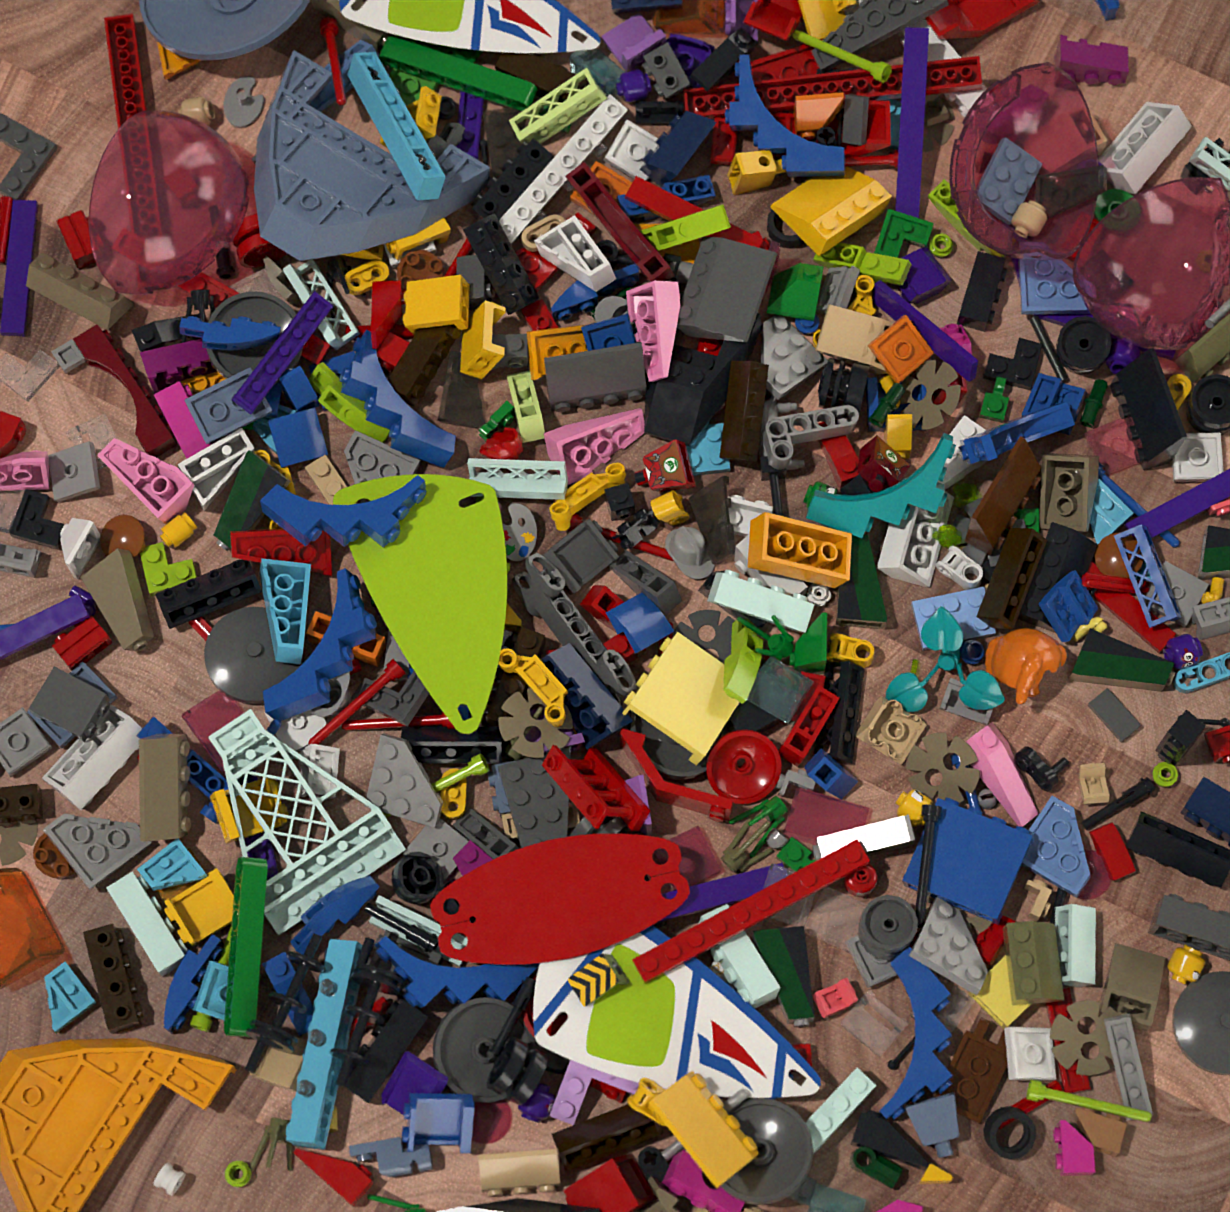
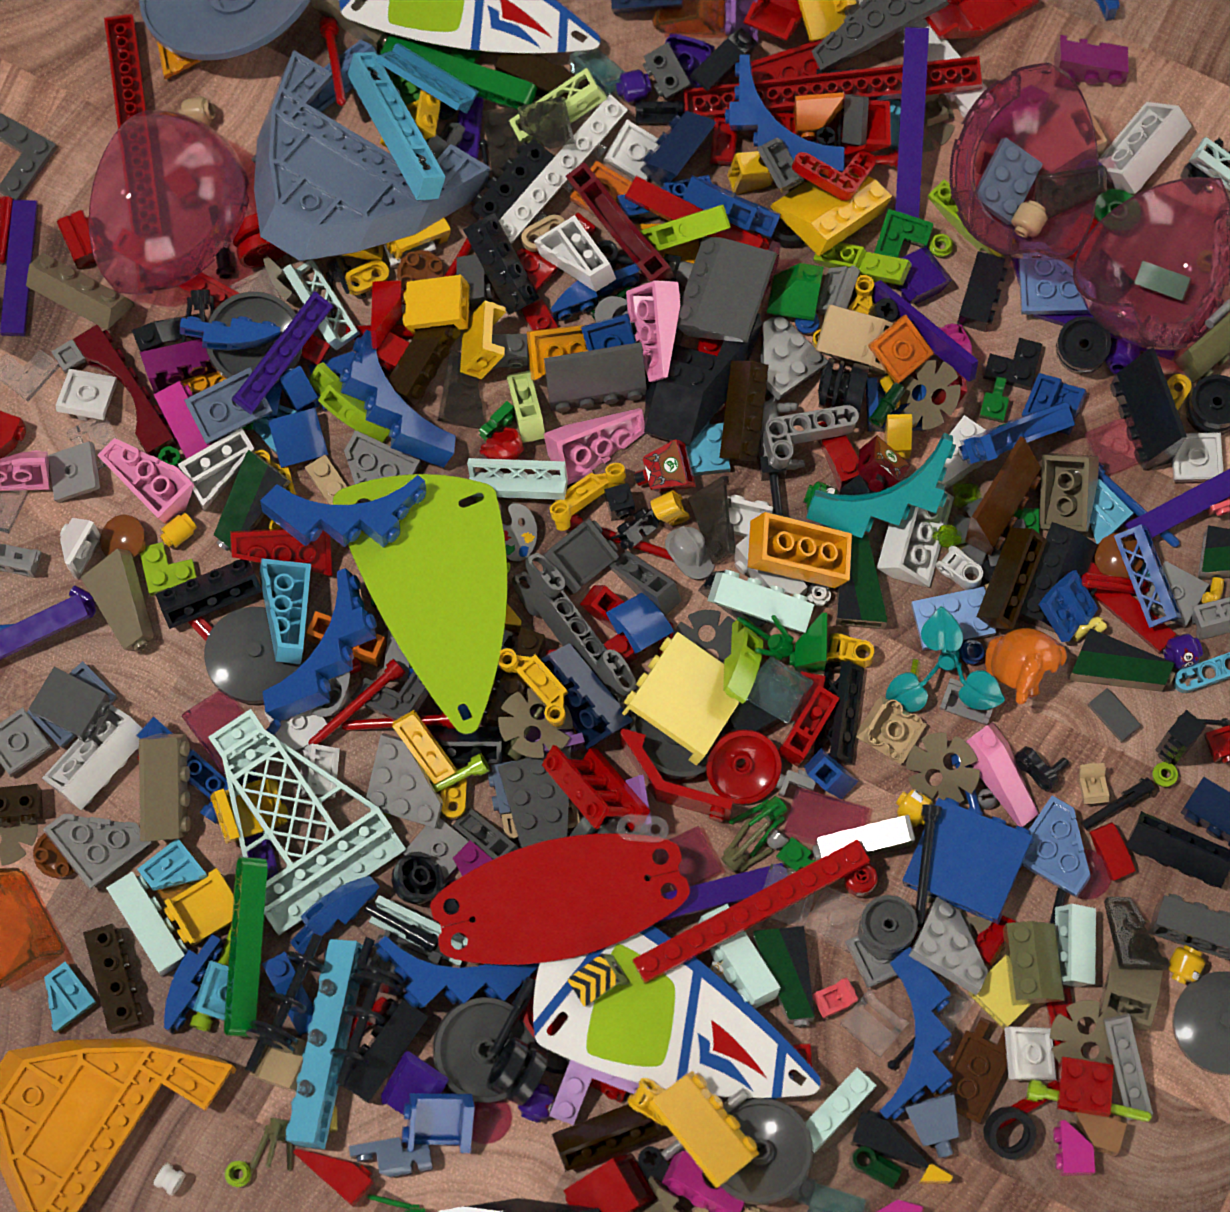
(30, 521): black plate -> none
(81, 643): red brick -> none
(86, 394): none -> white hinge
(170, 452): none -> green bush
(242, 108): light grey piece -> none
(424, 747): none -> yellow plate
(428, 77): none -> dark azure fence
(519, 1171): tan slope -> none
(547, 122): none -> clear smoke plate
(632, 41): medium lavender bracket -> none
(642, 828): none -> clear plate
(738, 210): none -> blue slope
(779, 164): none -> dark grey hinge
(845, 185): none -> red beam
(879, 70): lime piece -> none
(884, 309): none -> black bush
(1040, 906): tan bracket -> none
(1048, 348): pearl dark grey bar -> none
(1085, 1086): none -> red plate
(1093, 403): dark green axle -> none
(1130, 938): none -> clear smoke wing
(1162, 280): none -> sand green slope

